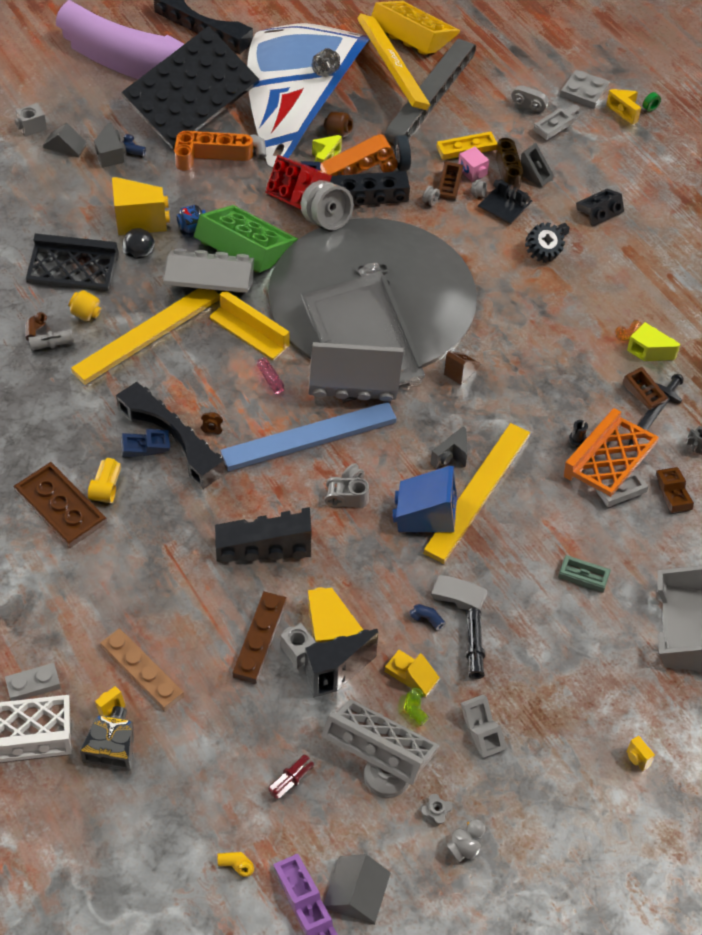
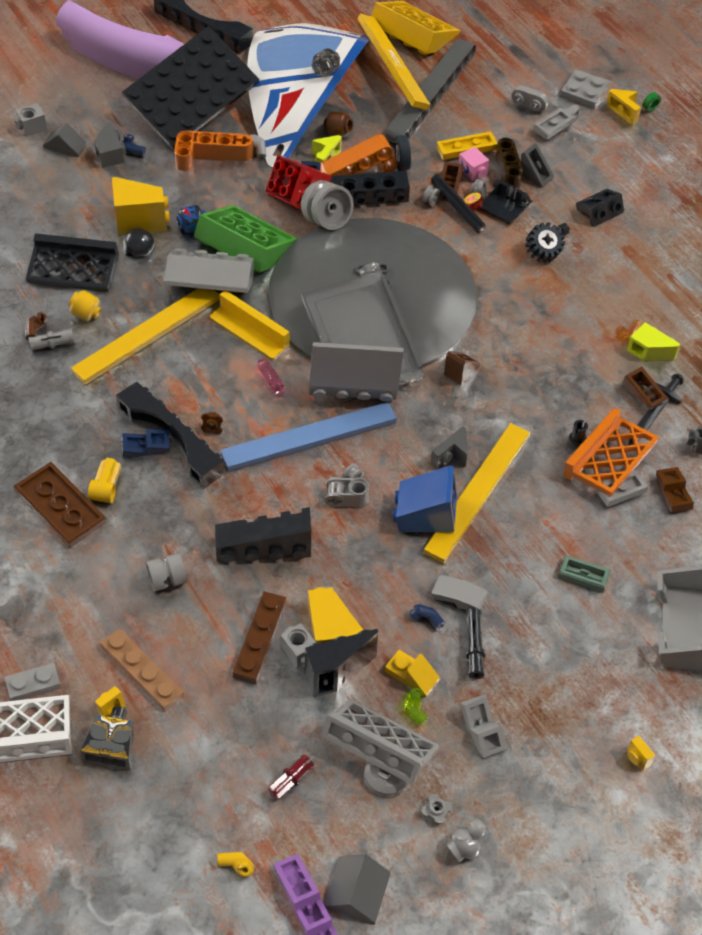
(166, 572): none -> light grey wheel
(458, 203): none -> black axle
(474, 200): none -> tile

